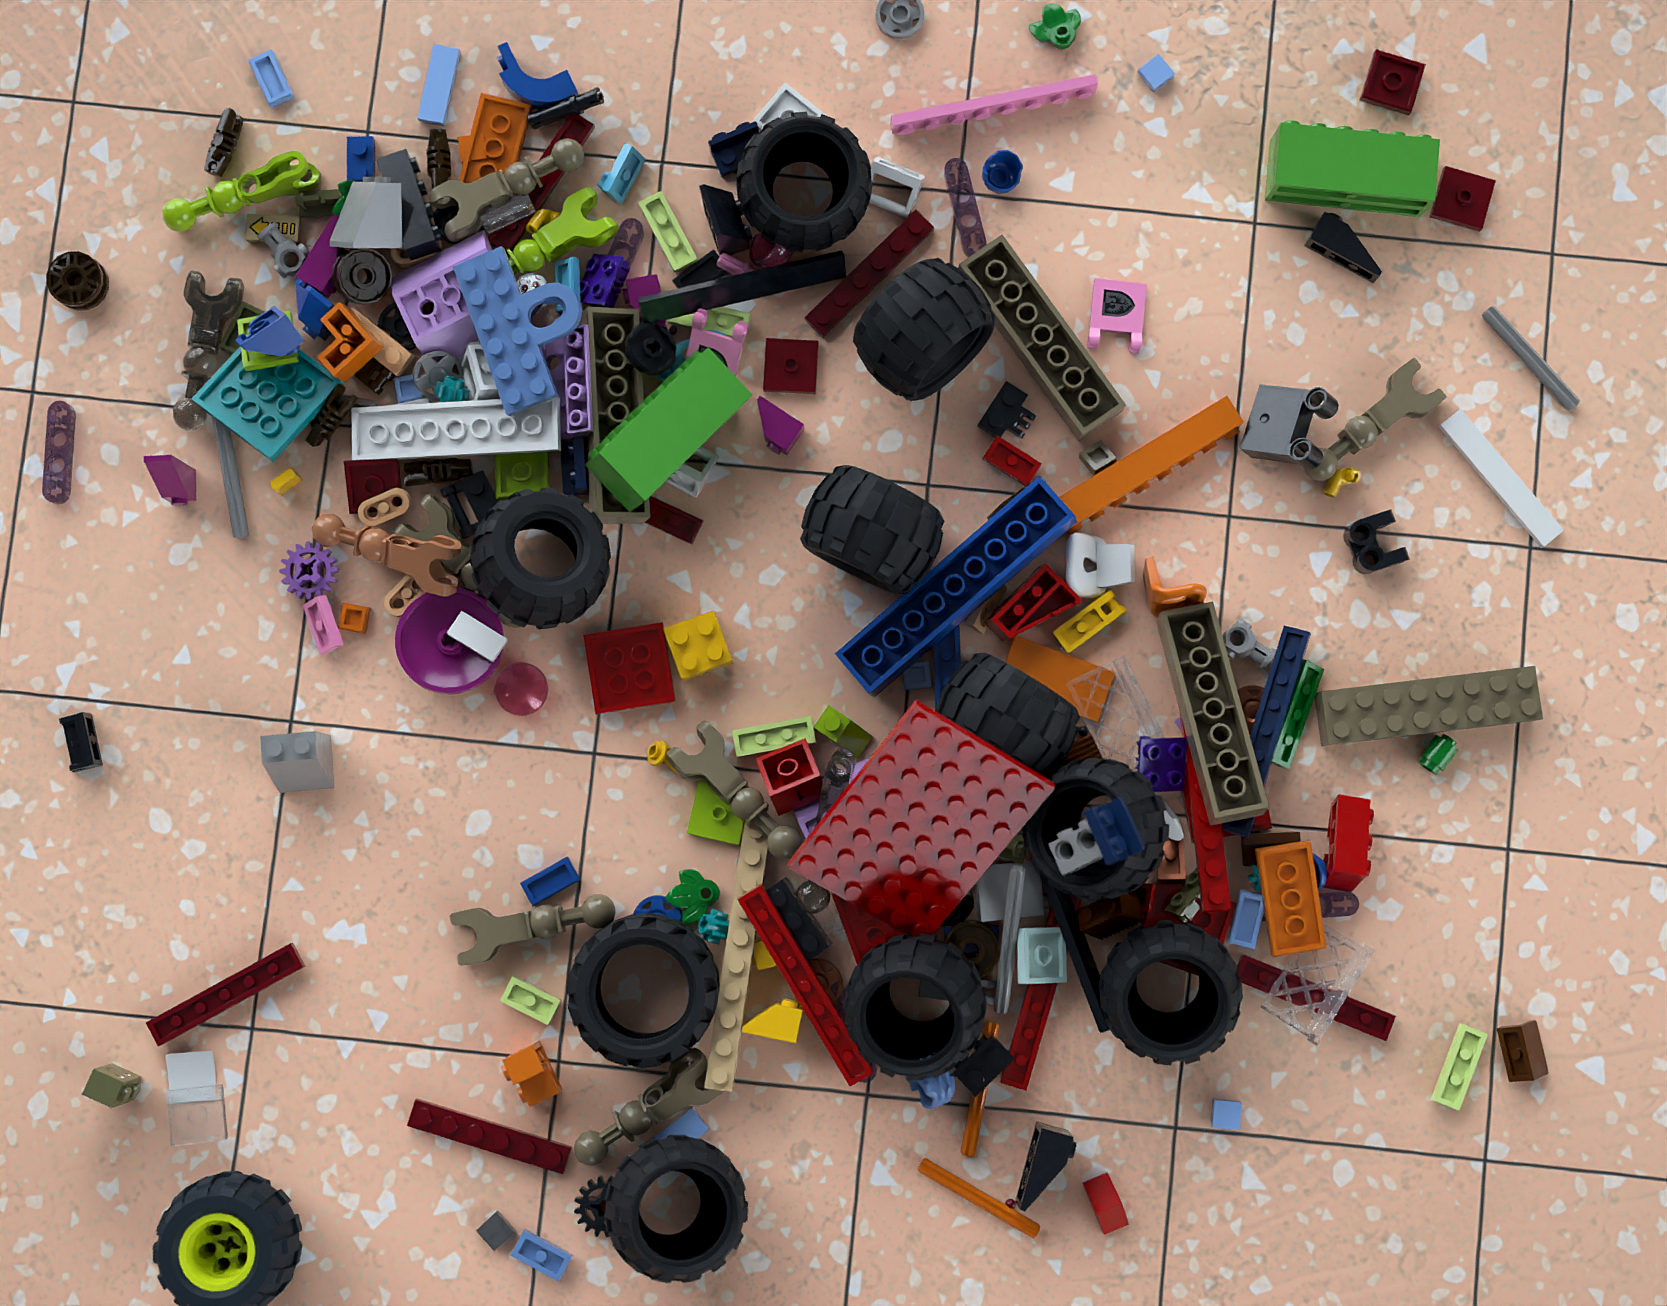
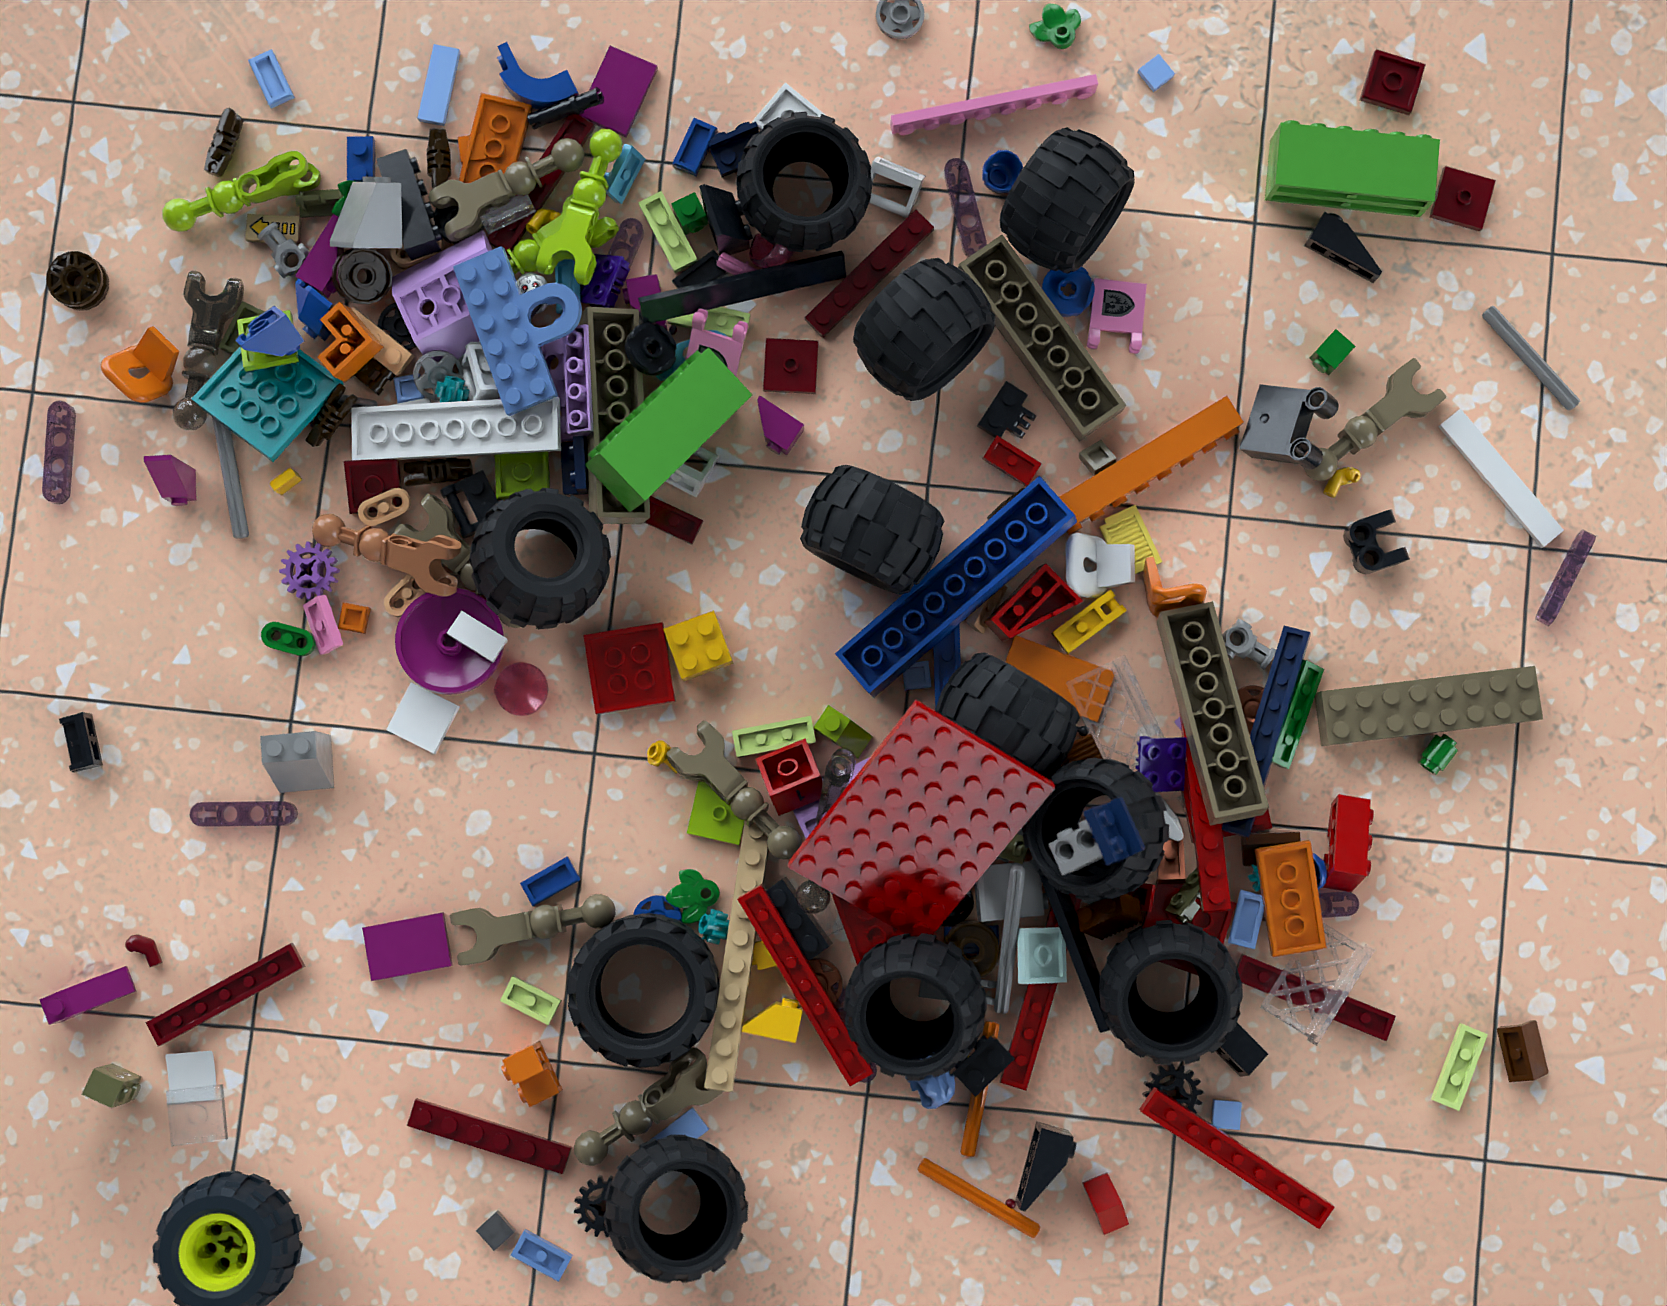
(87, 995): none -> magenta slope
(144, 946): none -> dark red arm
(151, 352): none -> orange piece
(243, 813): none -> clear purple beam
(289, 638): none -> green plate
(407, 946): none -> magenta tile
(423, 718): none -> white tile
(582, 214): none -> lime piece
(624, 85): none -> magenta tile
(690, 214): none -> green brick
(694, 147): none -> blue tile
(1066, 200): none -> black tyre
(1074, 303): none -> blue plate
(1129, 528): none -> light yellow window
(1176, 1081): none -> black gear
(1236, 1158): none -> red plate
(1241, 1051): none -> black hinge
(1331, 352): none -> green brick
(1565, 577): none -> clear purple beam

